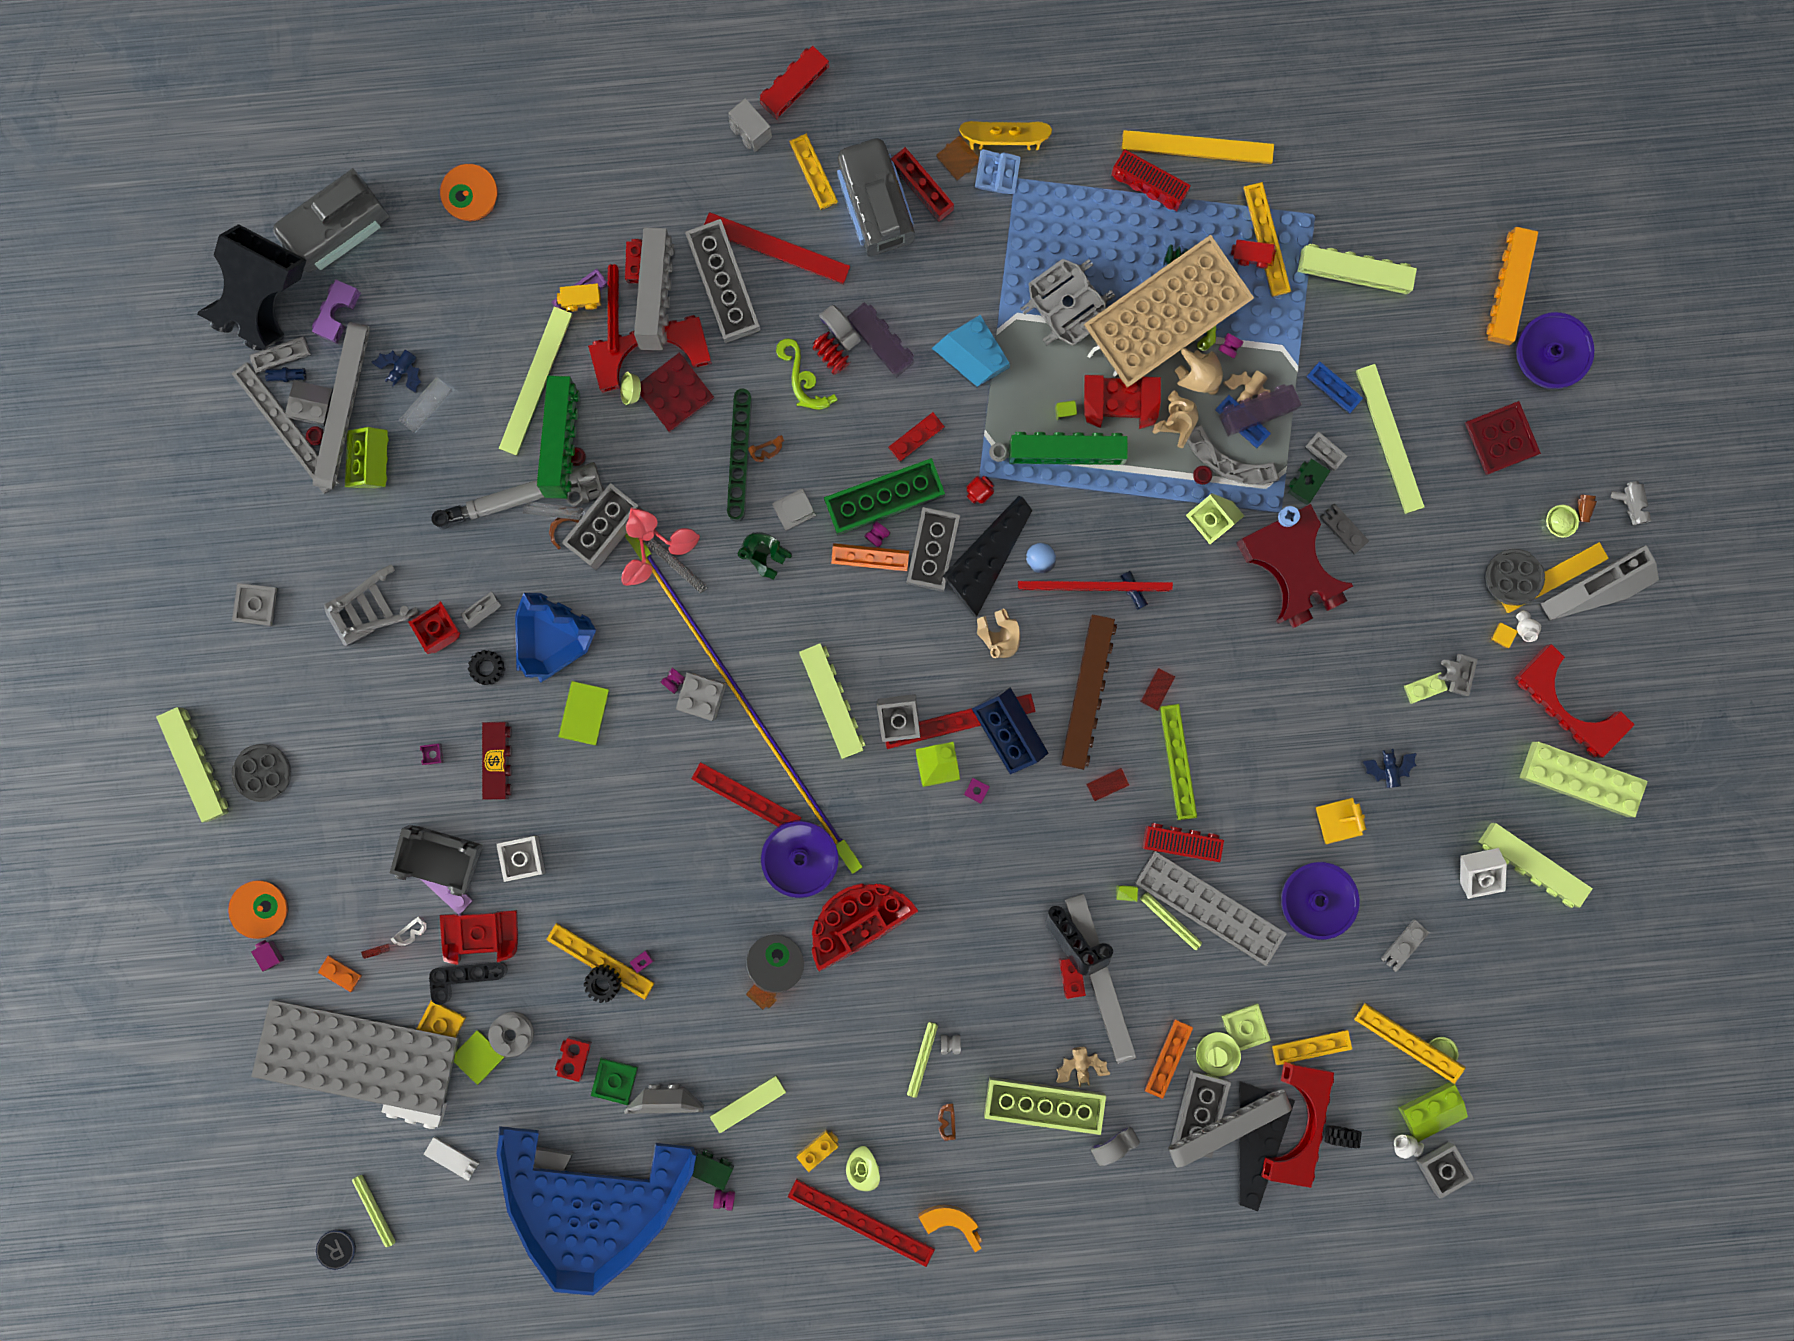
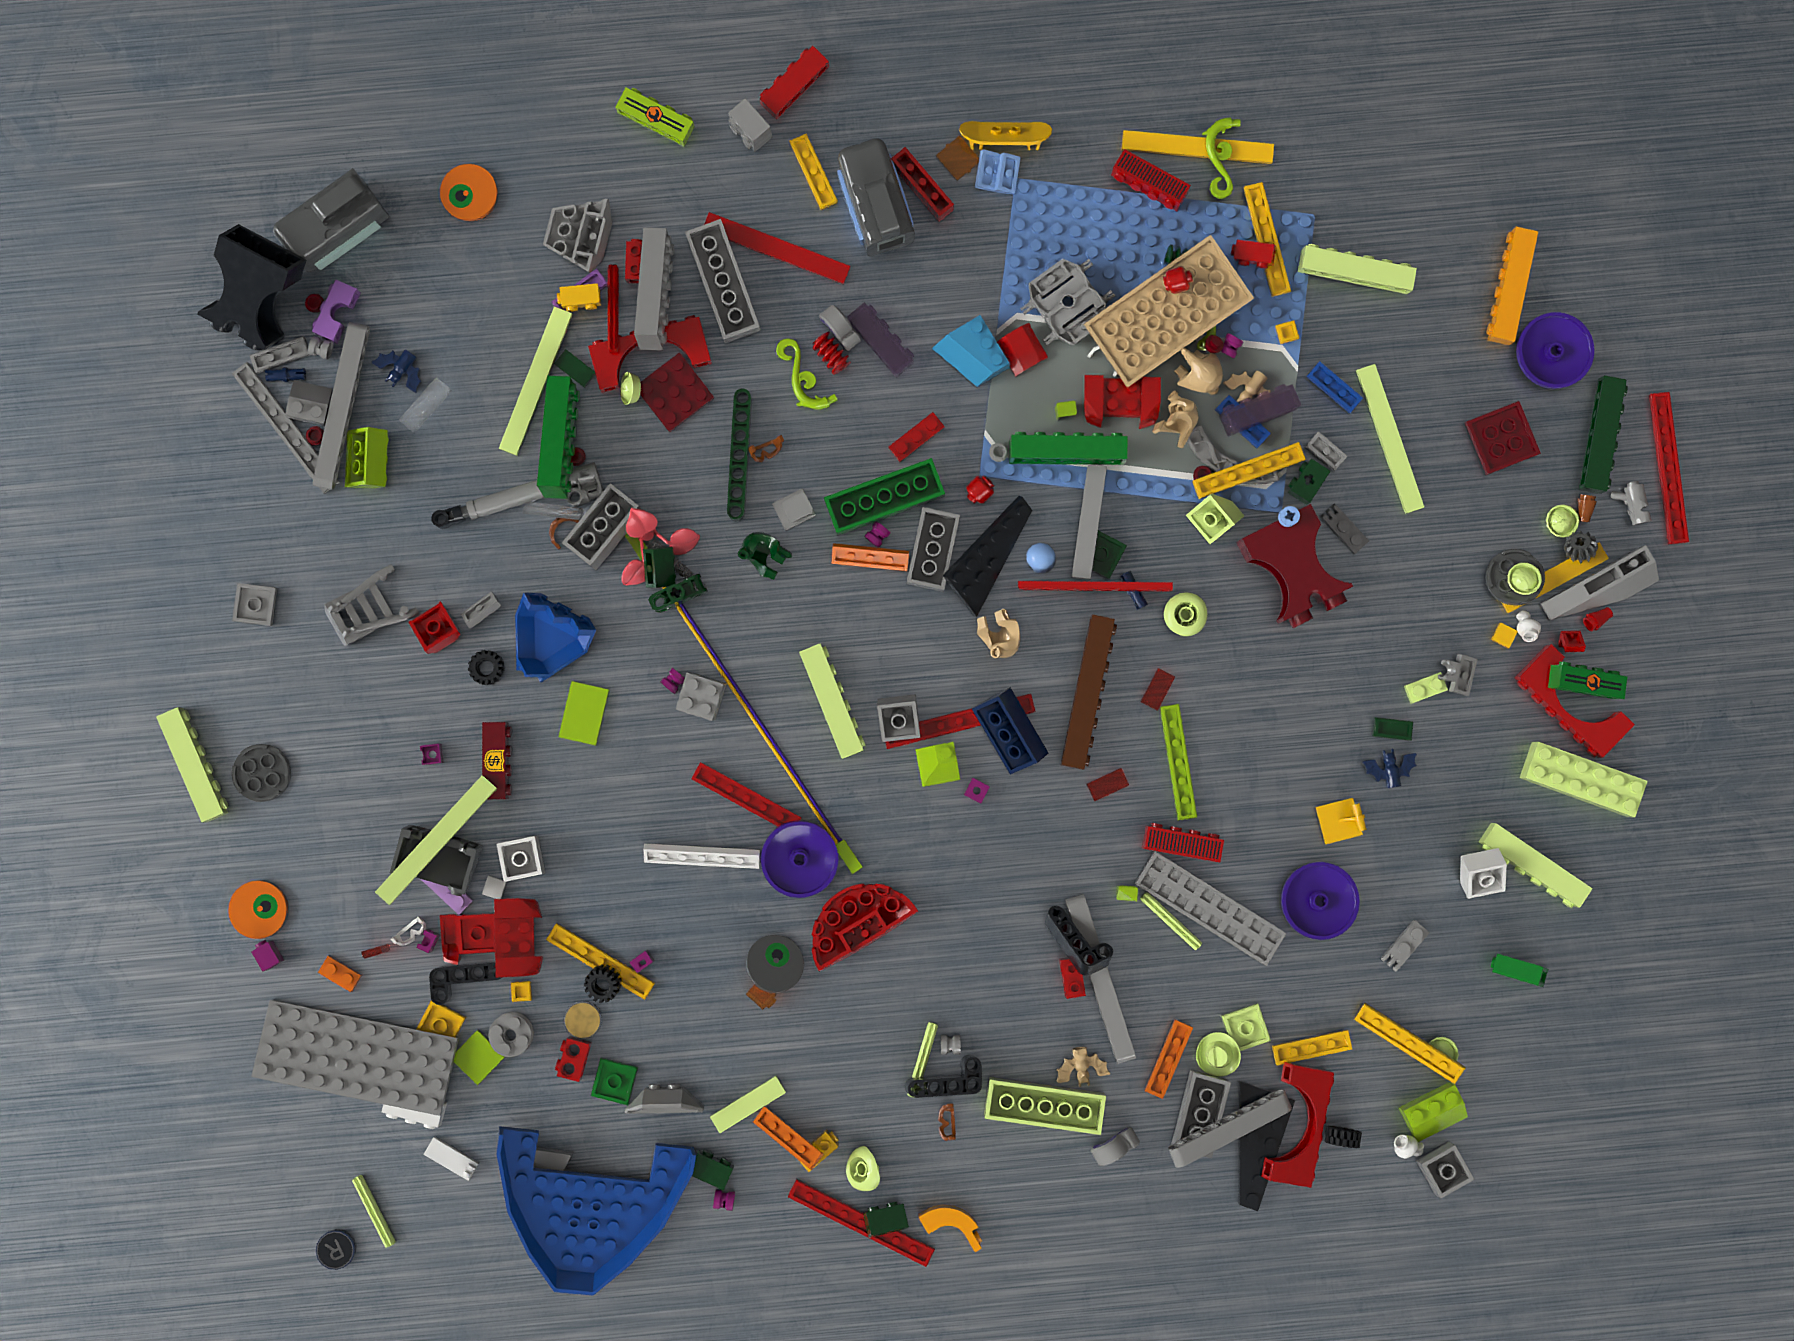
(313, 302): none -> dark red plate
(320, 347): none -> light grey wheel
(429, 941): none -> magenta piece
(435, 840): none -> yellowish green tile
(494, 887): none -> white tile
(515, 937): none -> red piece
(521, 991): none -> yellow tile
(575, 368): none -> dark green tile
(580, 232): none -> light grey wedge
(582, 1020): none -> pearl gold tile
(655, 116): none -> lime brick
(659, 567): none -> dark green brick
(686, 590): none -> dark green piece
(701, 856): none -> white plate
(788, 1138): none -> orange plate
(885, 1220): none -> dark green brick
(943, 1081): none -> black beam
(1022, 349): none -> red slope
(1089, 522): none -> light grey tile
(1107, 554): none -> dark green plate
(1177, 280): none -> red head
(1185, 614): none -> yellowish green hat
(1214, 344): none -> dark red plate
(1216, 158): none -> lime plant
(1248, 470): none -> yellow tile
(1287, 332): none -> yellow tile
(1392, 729): none -> dark green tile
(1519, 970): none -> green slope
(1524, 578): none -> yellowish green hat
(1572, 641): none -> red bracket
(1580, 547): none -> dark grey gear
(1586, 681): none -> green brick
(1596, 619): none -> red cone
(1603, 434): none -> dark green brick
(1669, 468): none -> red tile

